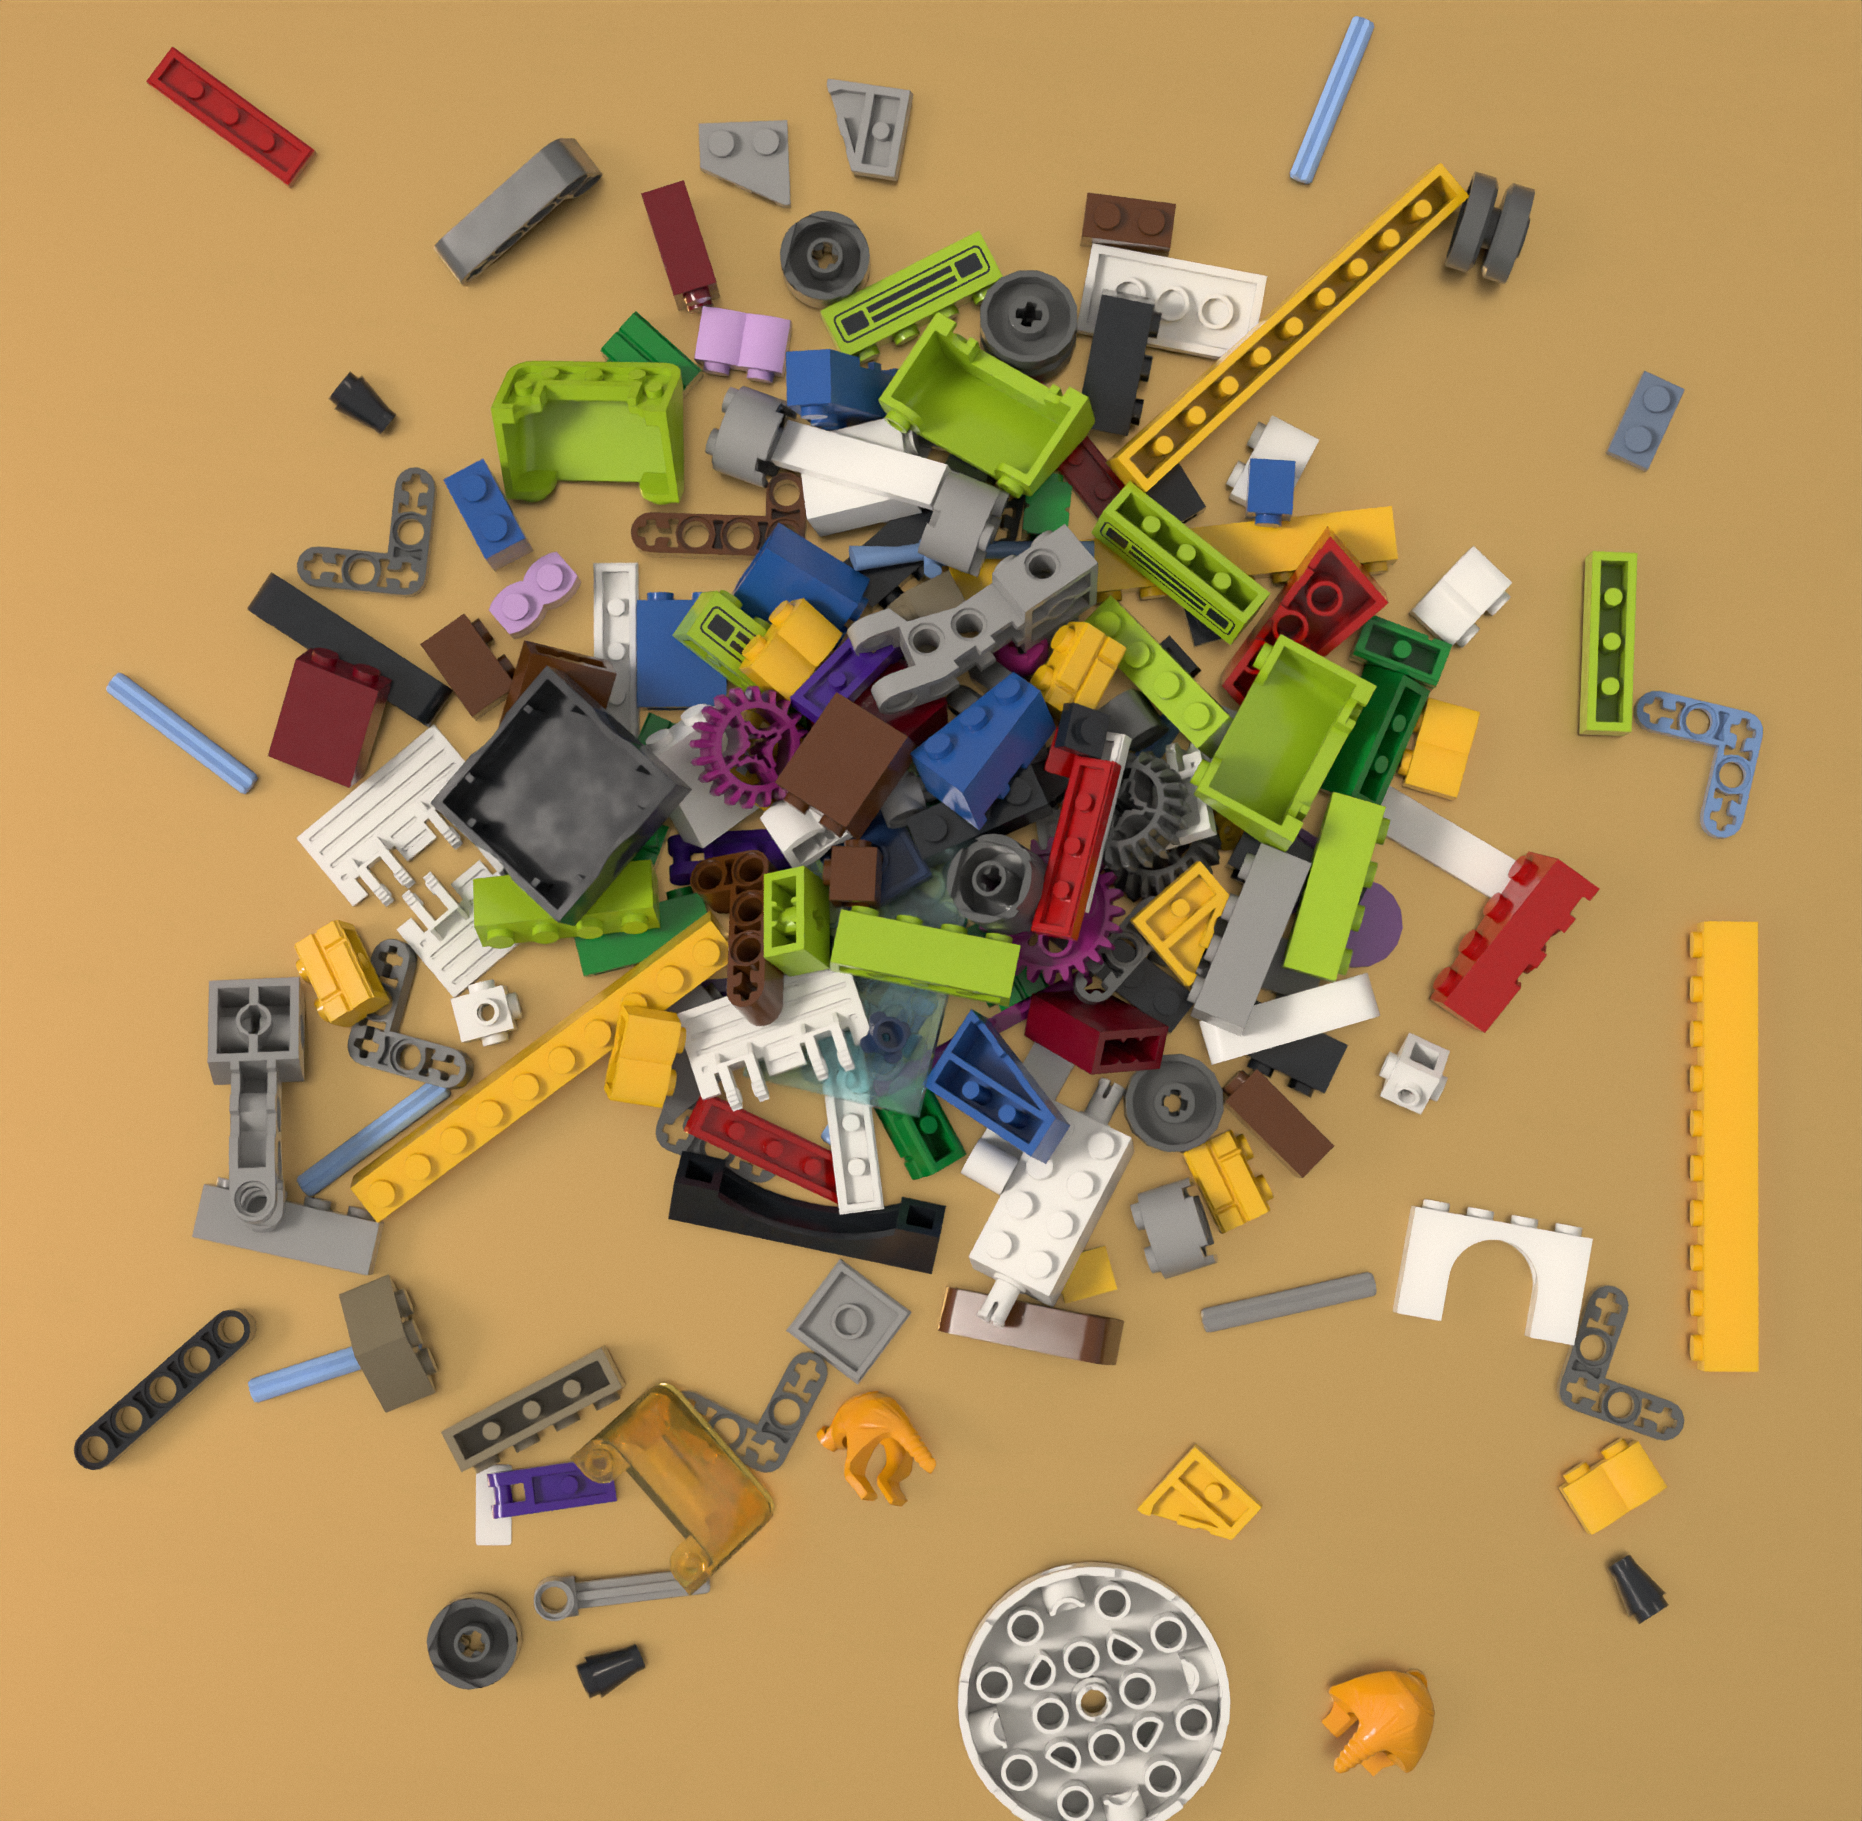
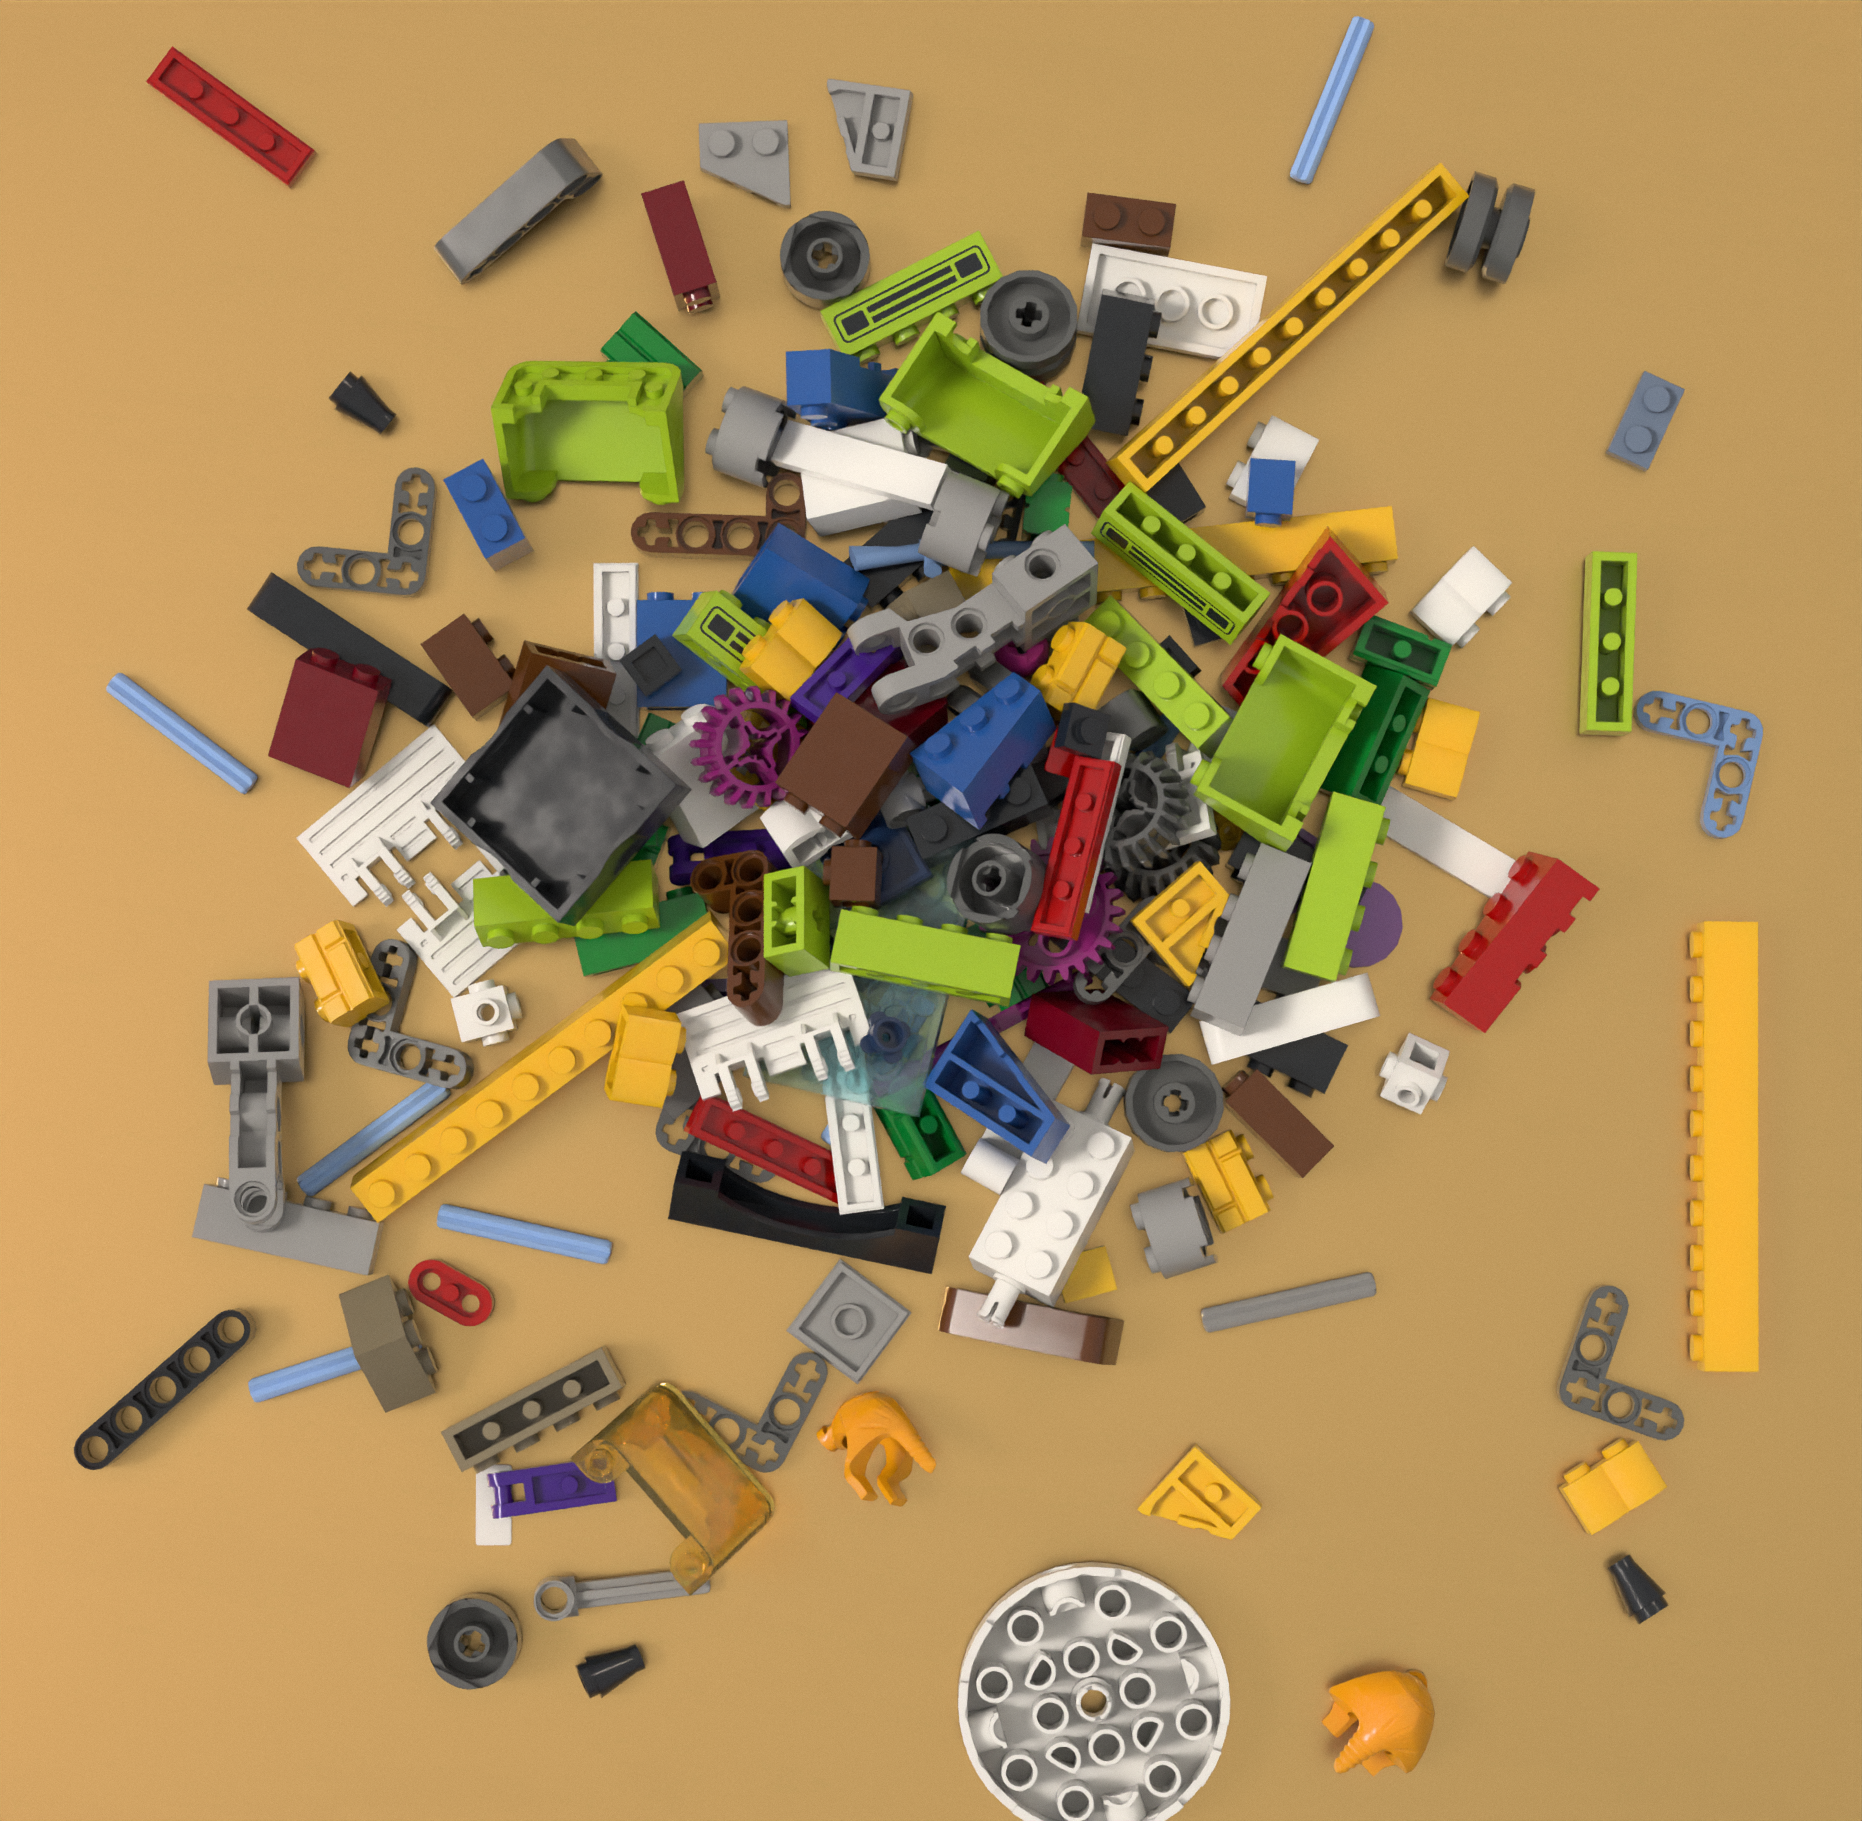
(451, 1293): none -> red plate
(524, 1234): none -> light blue axle
(544, 587): lavender brick -> none
(651, 665): none -> black plate
(742, 343): lavender brick -> none
(1555, 1260): white arch -> none

